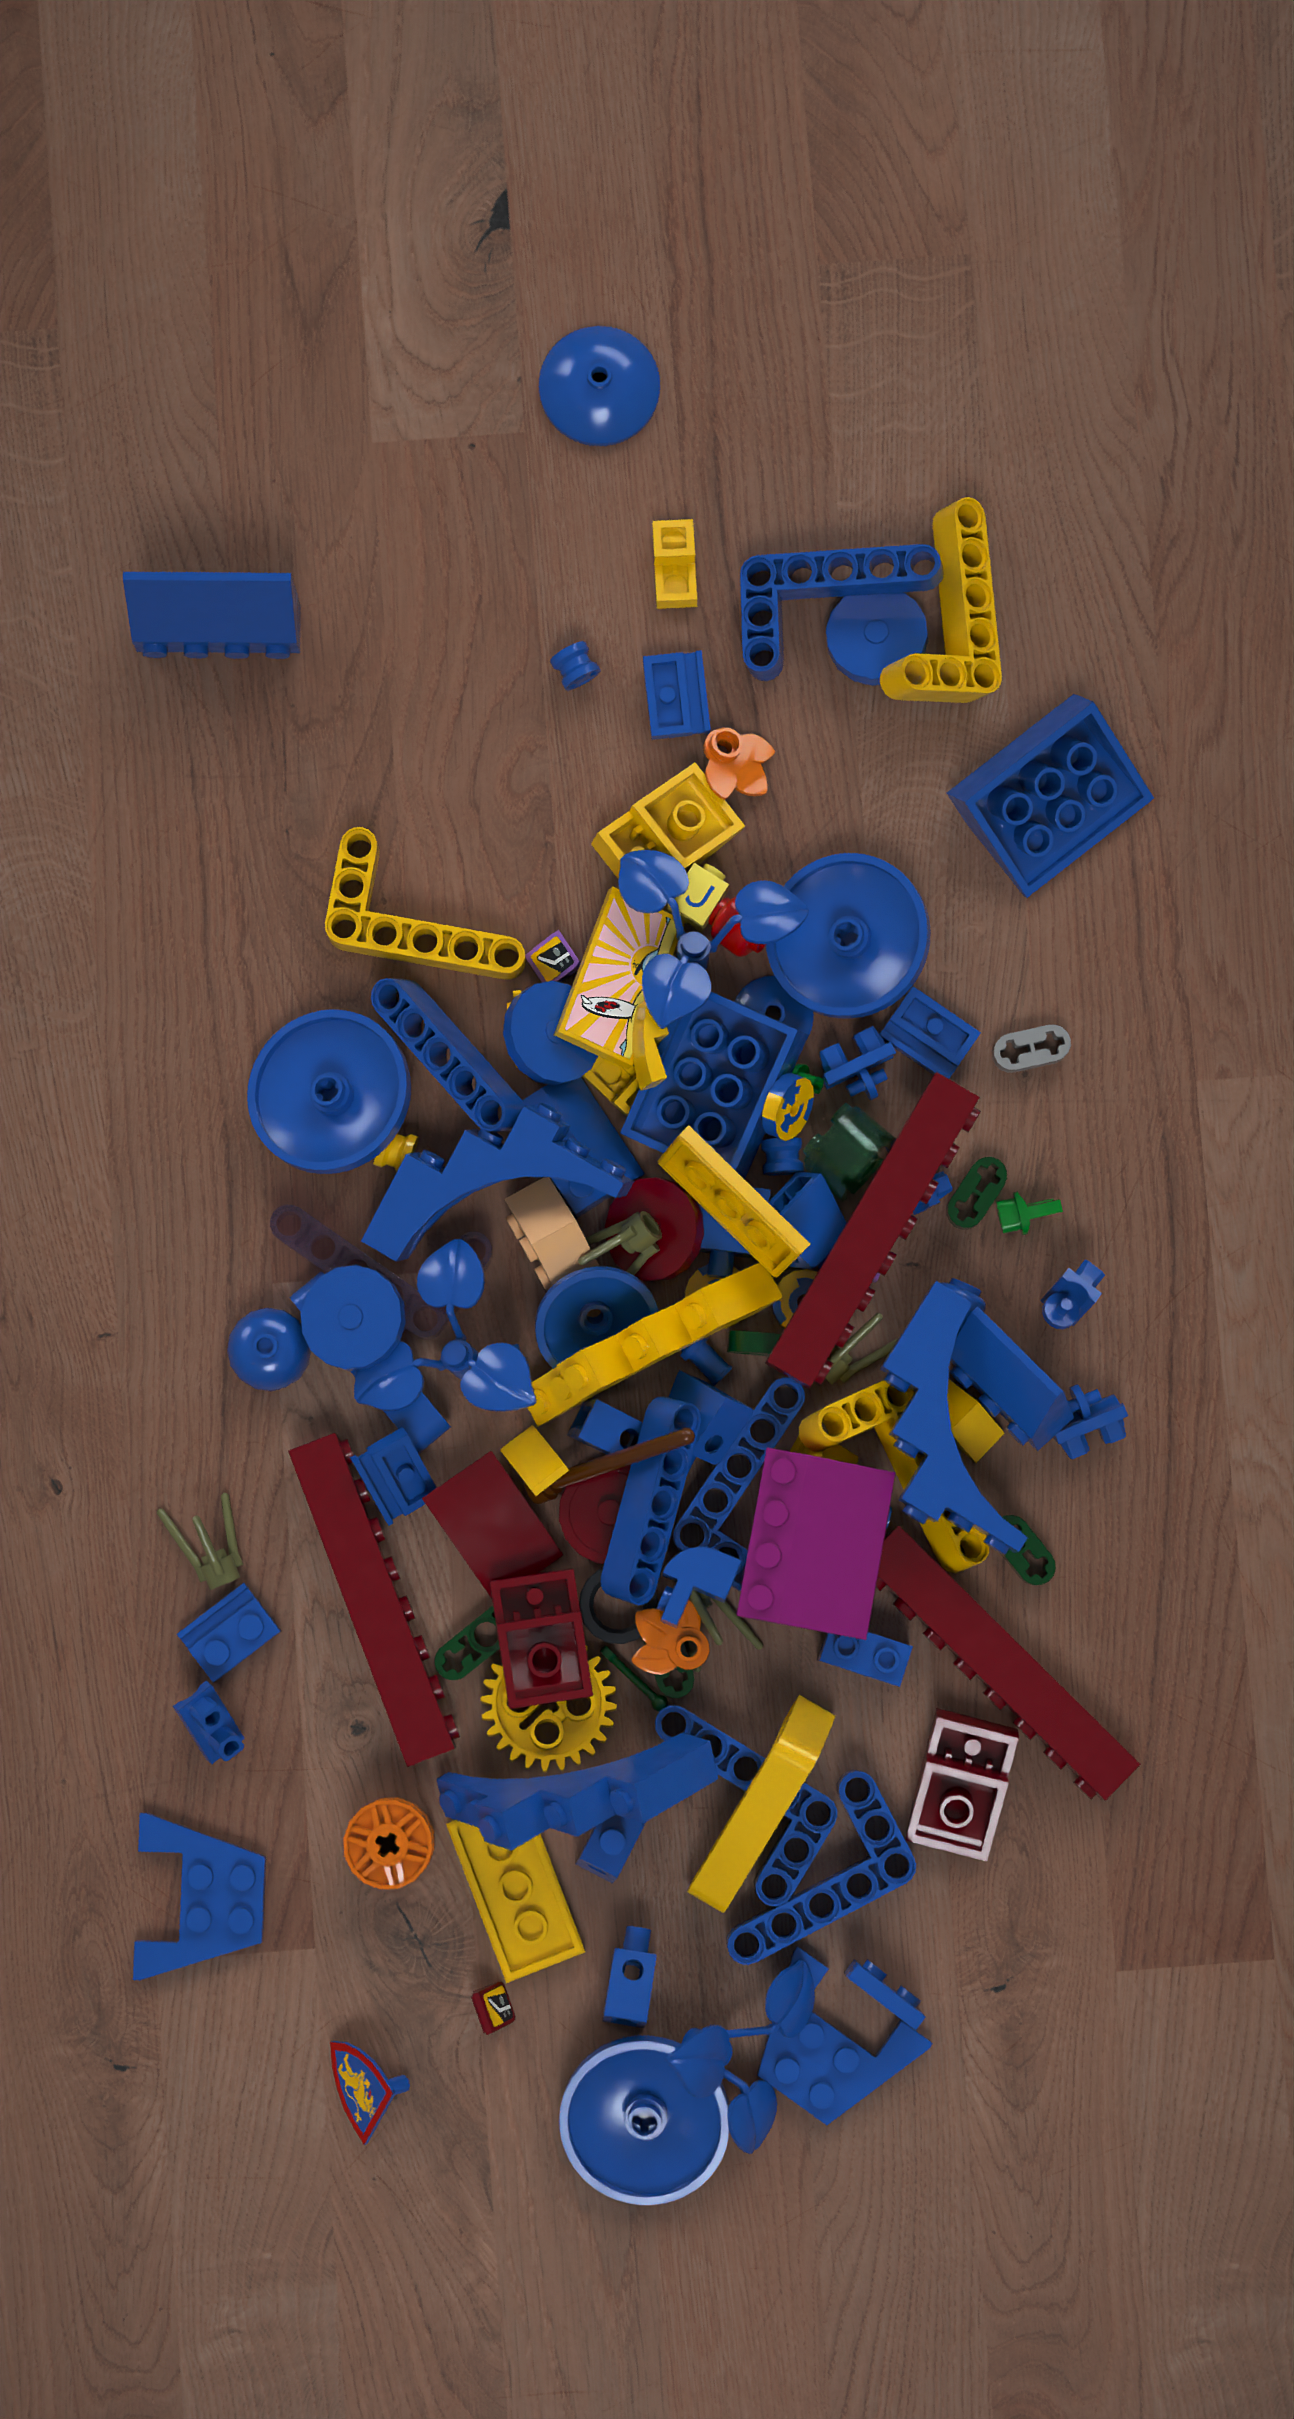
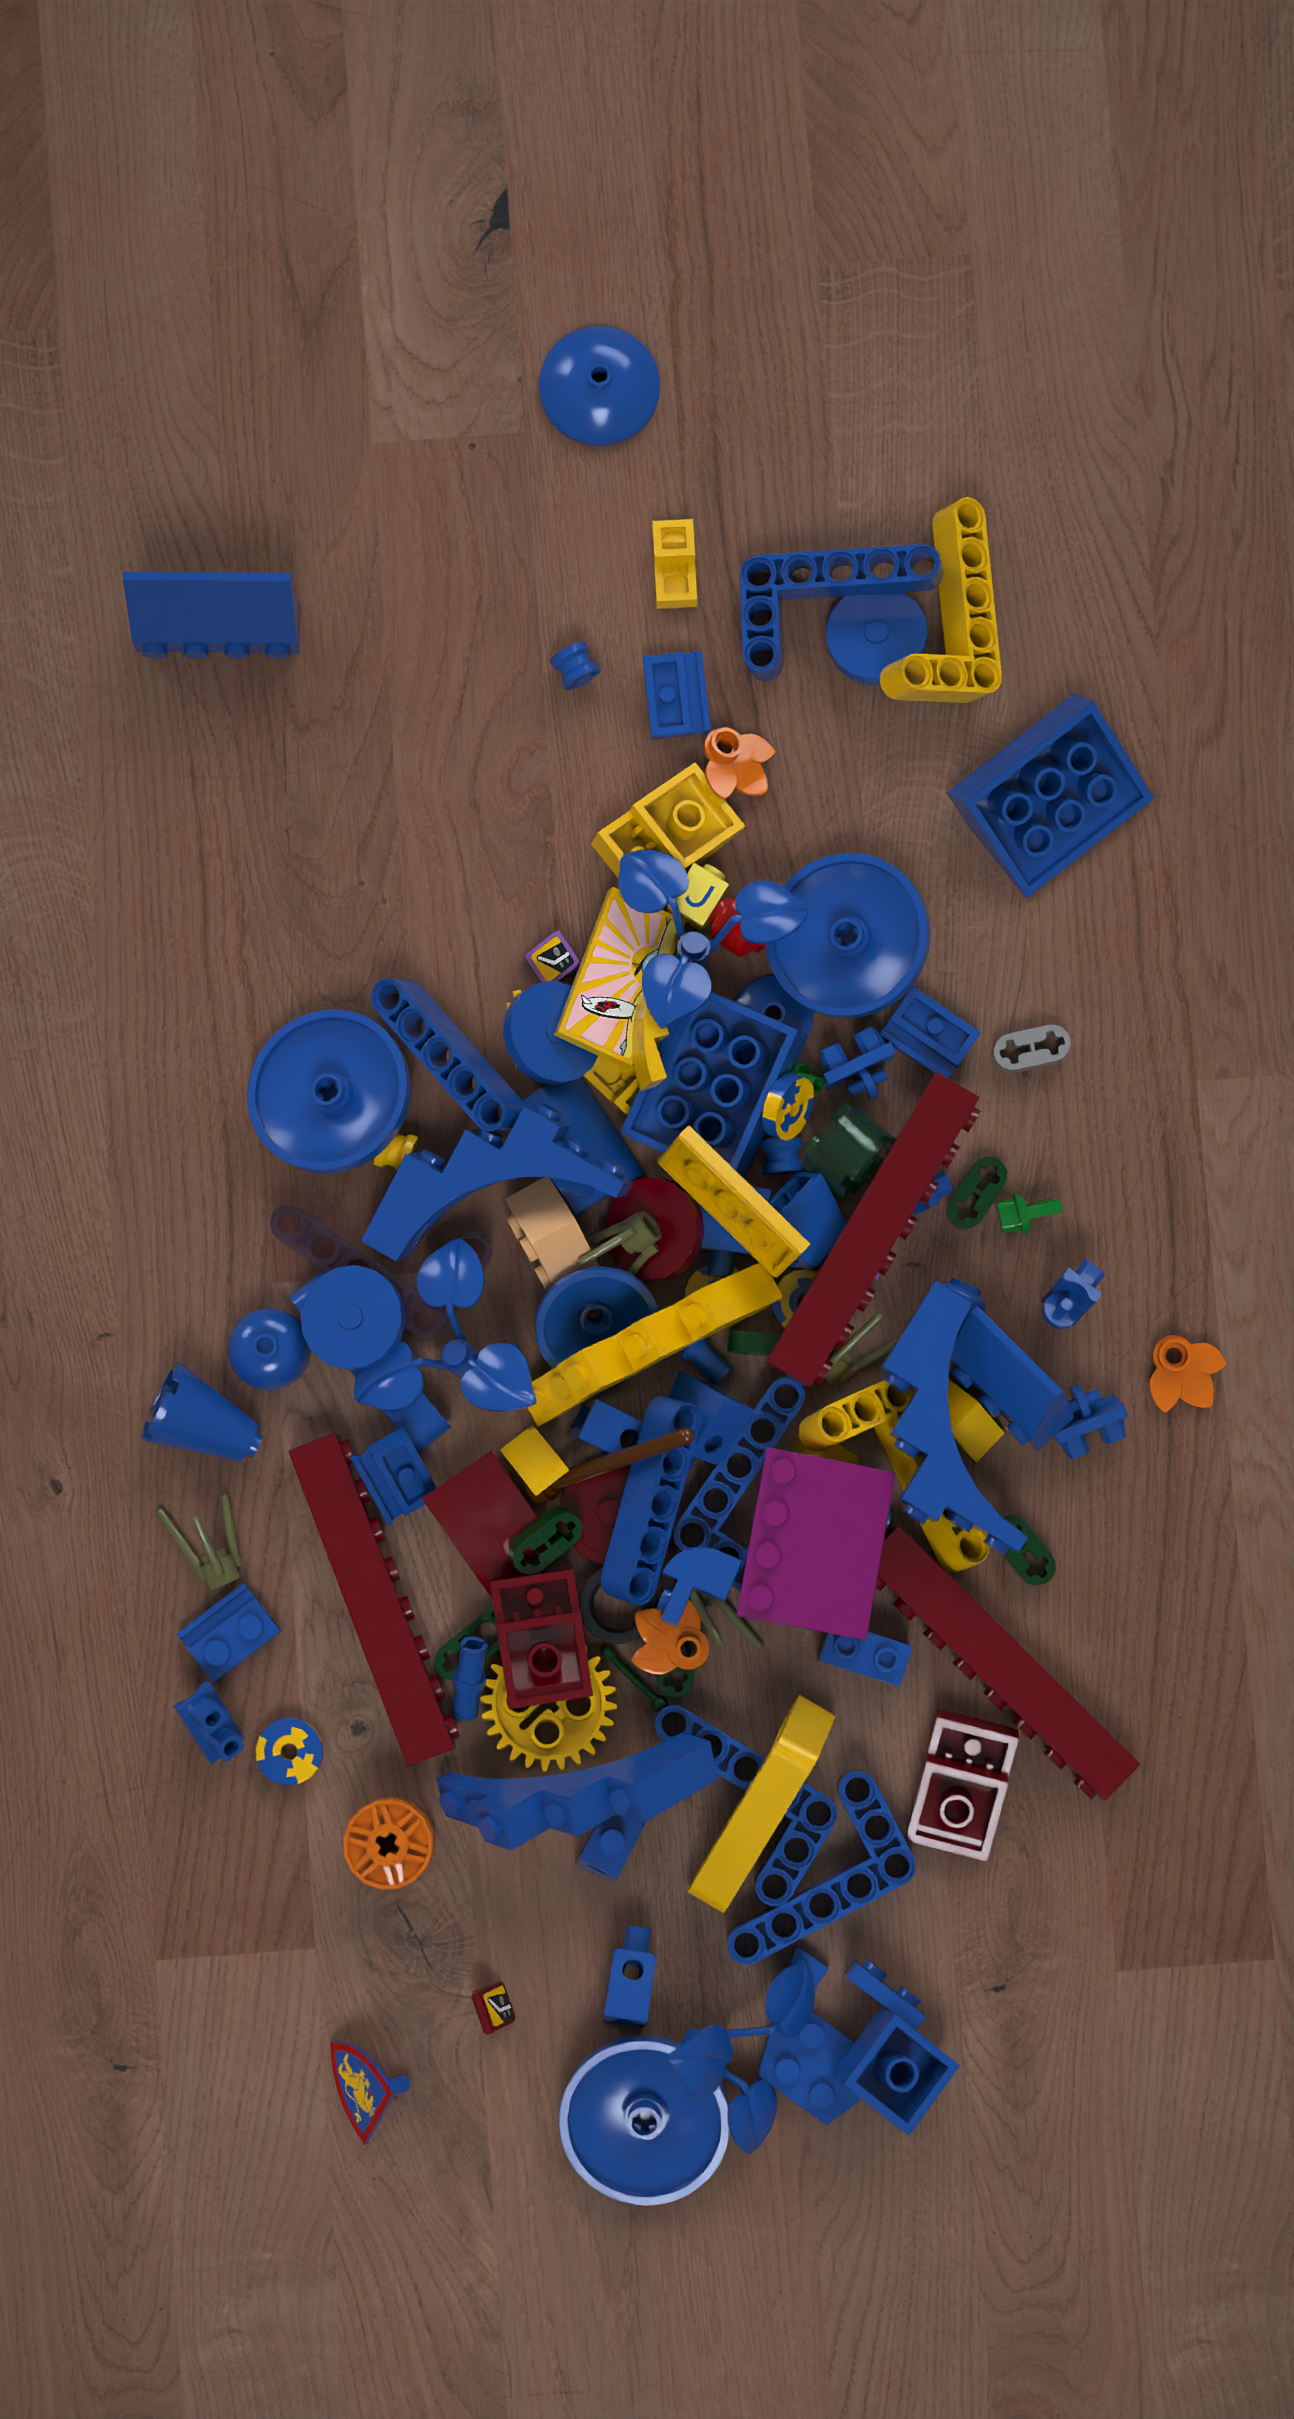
(199, 1419): none -> blue cone
(218, 1898): blue wing -> none
(270, 1755): none -> blue piece
(407, 929): yellow beam -> none
(469, 1678): none -> blue pin
(517, 1902): yellow tile -> none
(545, 1540): none -> dark green beam
(895, 2070): none -> blue brick
(1189, 1377): none -> orange plate

